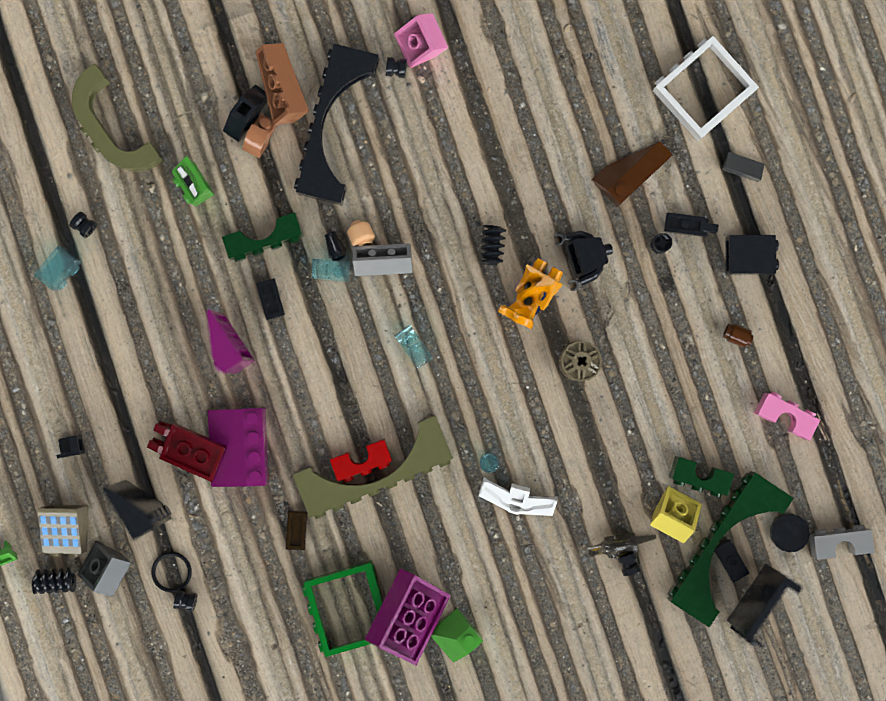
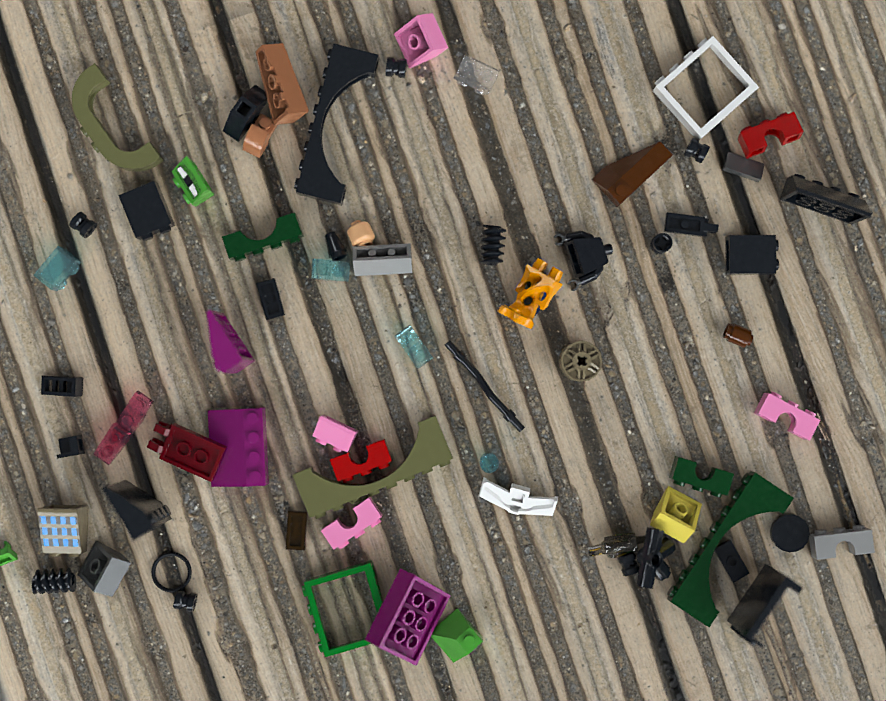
(74, 386): none -> black slope
(123, 428): none -> clear pink slope
(147, 211): none -> black brick
(334, 433): none -> bright pink slope
(339, 534): none -> bright pink arch
(476, 75): none -> clear bracket
(507, 413): none -> black bar
(651, 558): none -> black piece
(692, 149): none -> black wheel
(784, 127): none -> red arch
(825, 200): none -> black slope

